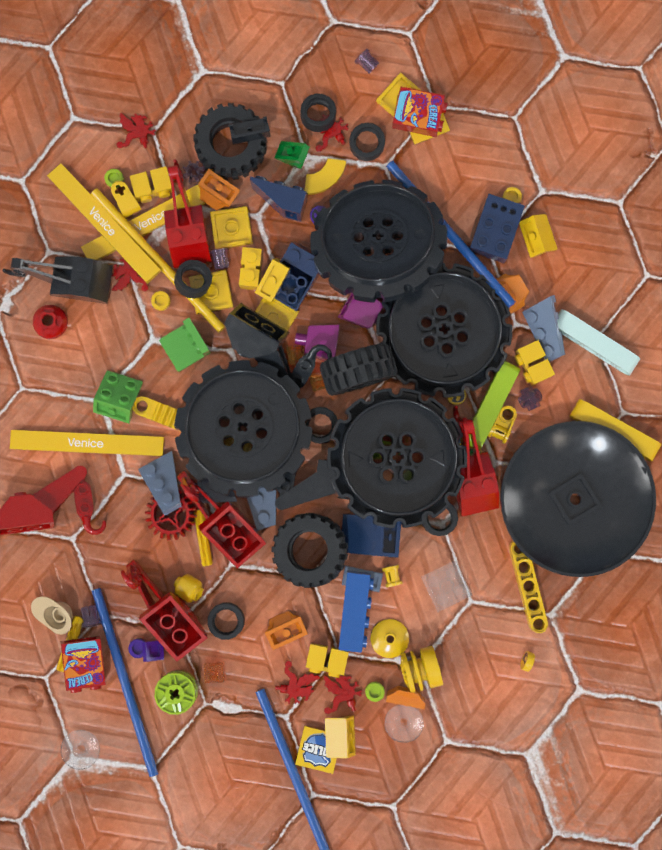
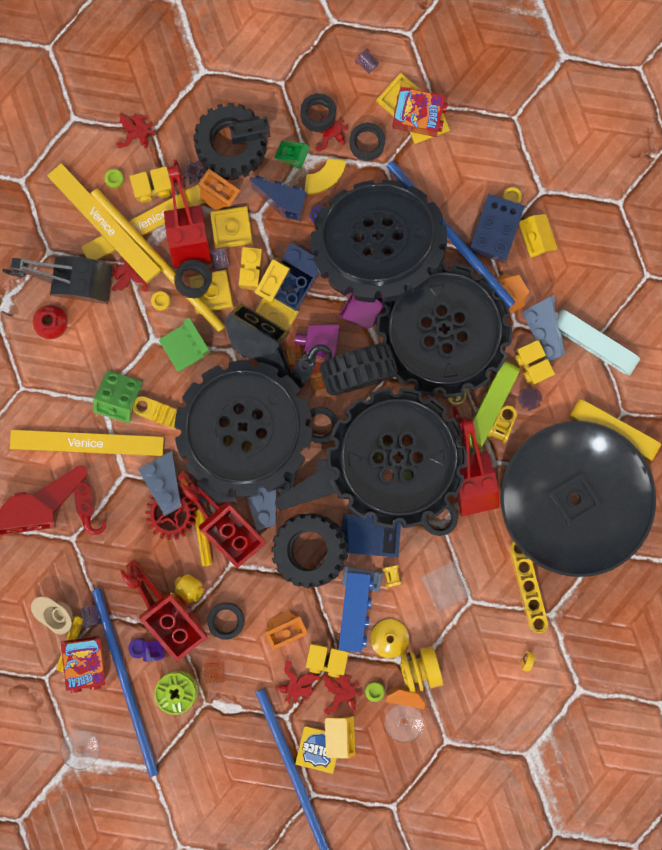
(126, 202): yellow piece -> none

